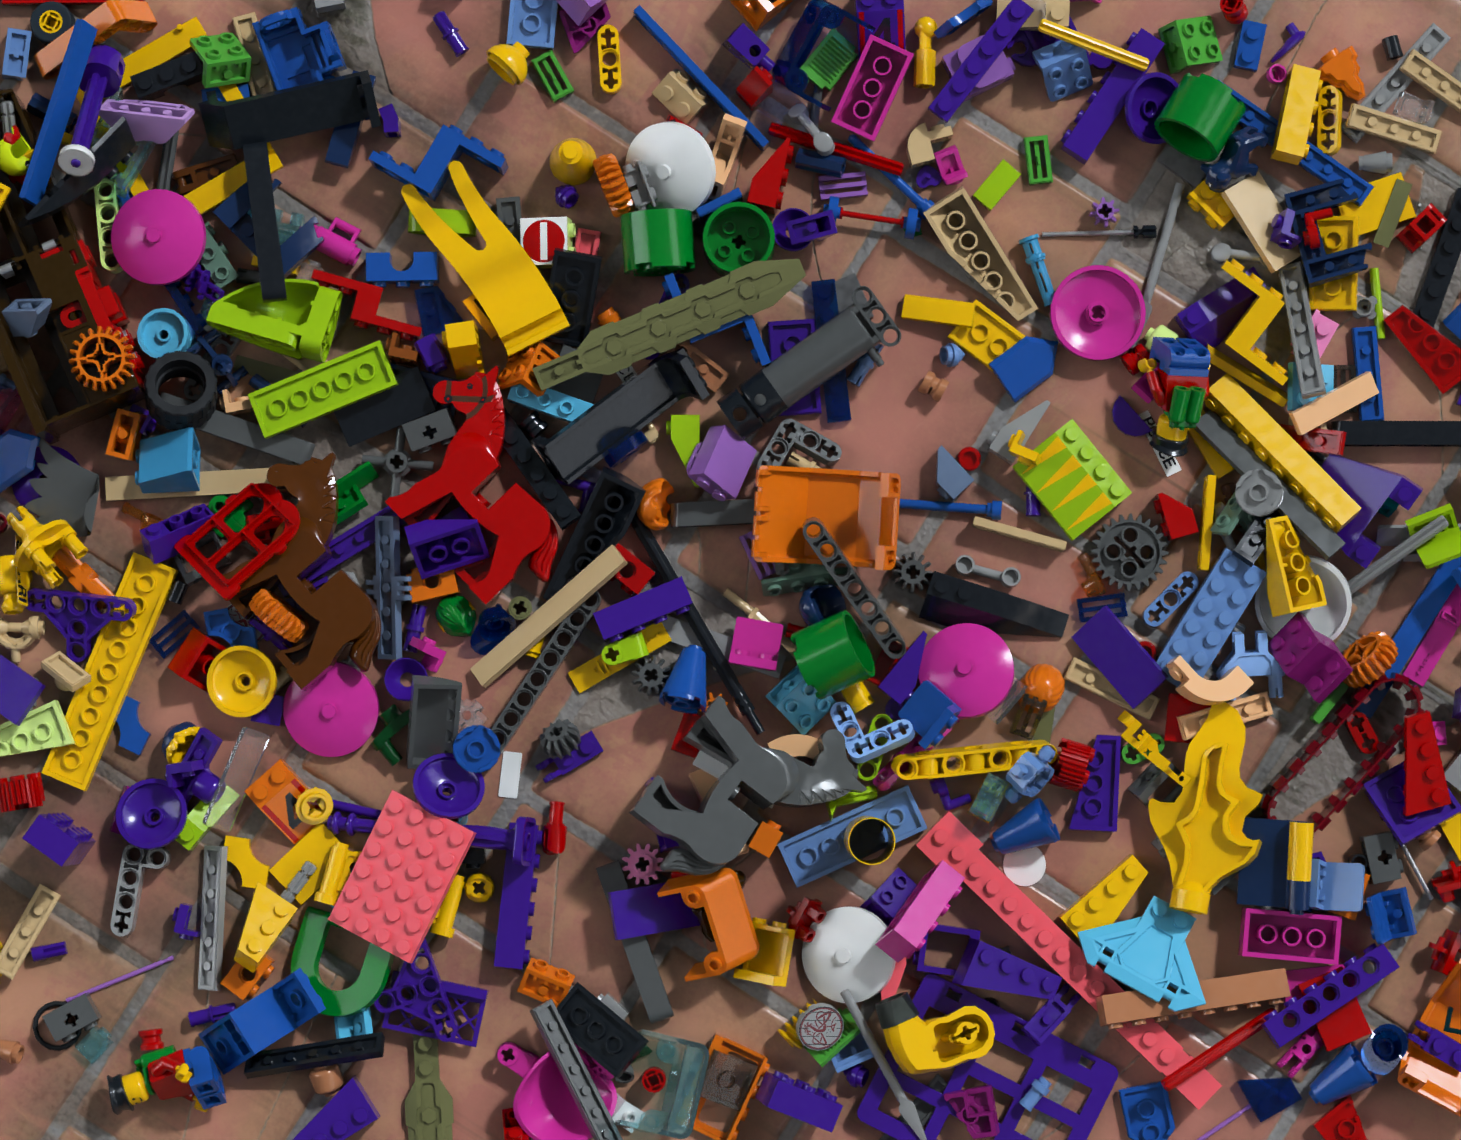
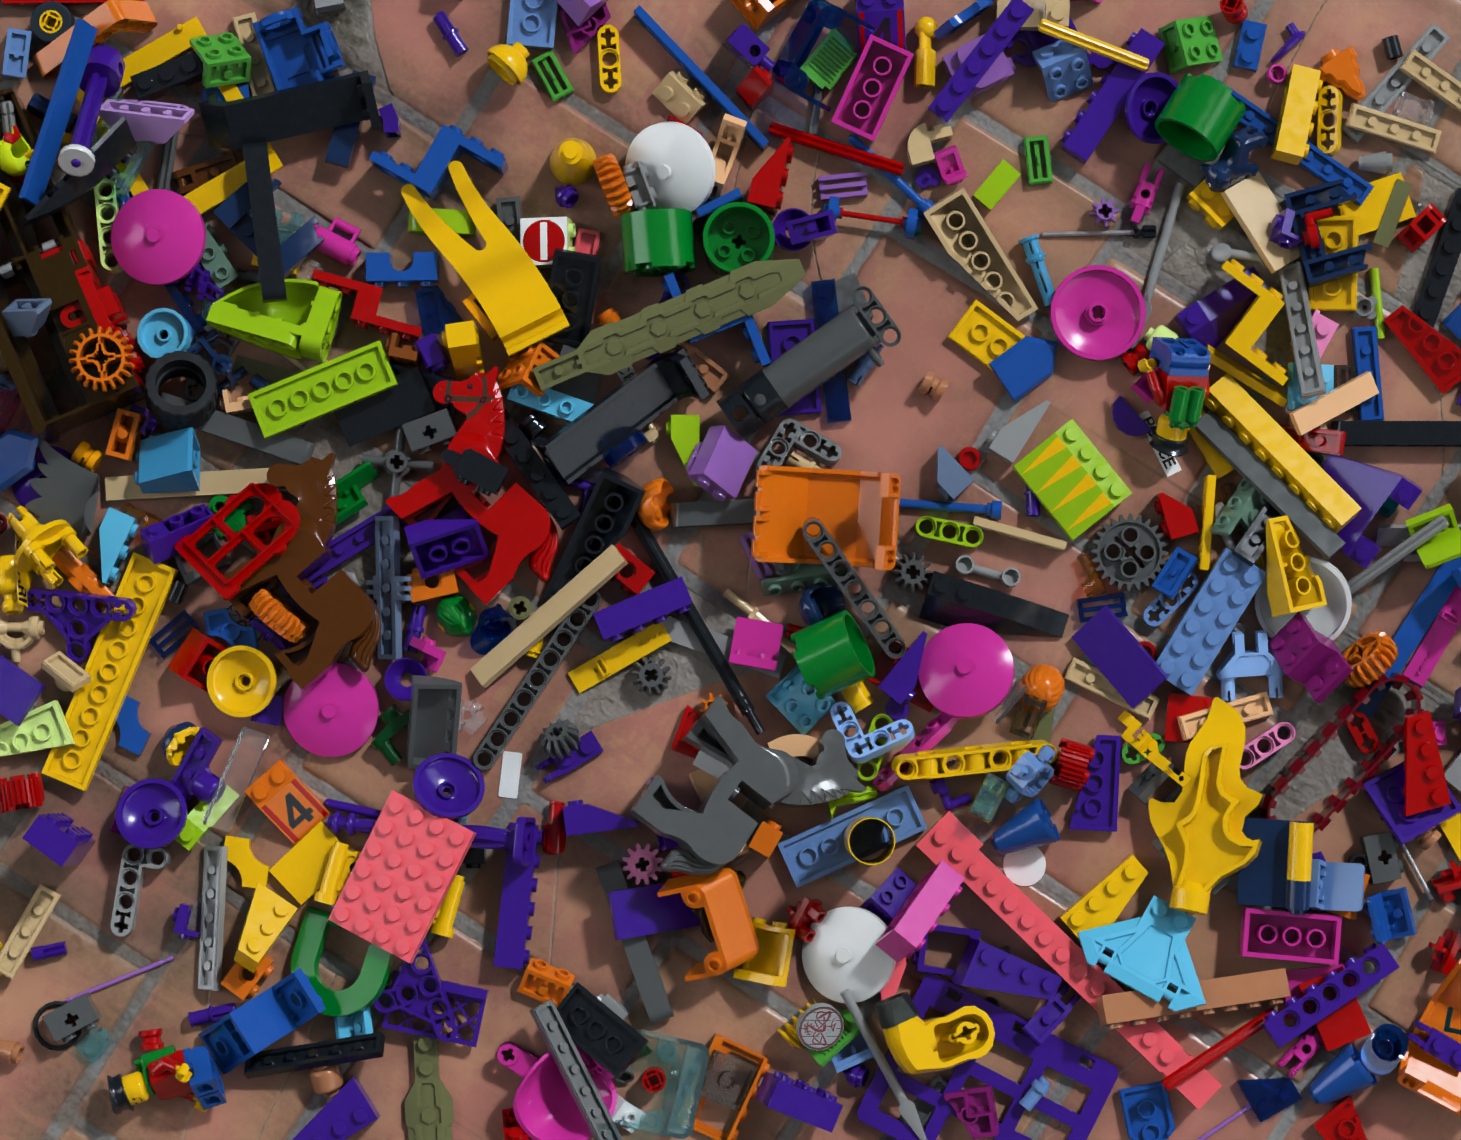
(87, 456): none -> light orange wheel
(114, 538): none -> medium azure slope
(177, 771): dark purple bracket -> none
(298, 881): light grey axle -> none
(314, 816): yellow gear -> none
(476, 469): none -> black hinge
(476, 748): blue tile -> none
(480, 897): yellow piece -> none
(587, 818): none -> dark purple slope
(629, 649): lime piece -> none
(687, 682): blue cone -> none
(814, 162): dark blue axle -> none
(822, 140): light grey bar -> none
(930, 713): blue bracket -> none
(938, 311): yellow tile -> none
(951, 355): medium blue plate -> none
(960, 532): none -> lime beam
(1024, 455): yellow bracket -> none
(1138, 203): none -> dark pink hinge
(1175, 573): none -> blue plate
(1205, 691): light nougat arch -> none
(1259, 492): light grey tile -> none
(1273, 740): none -> bright pink beam
(1328, 703): bright green tile -> none

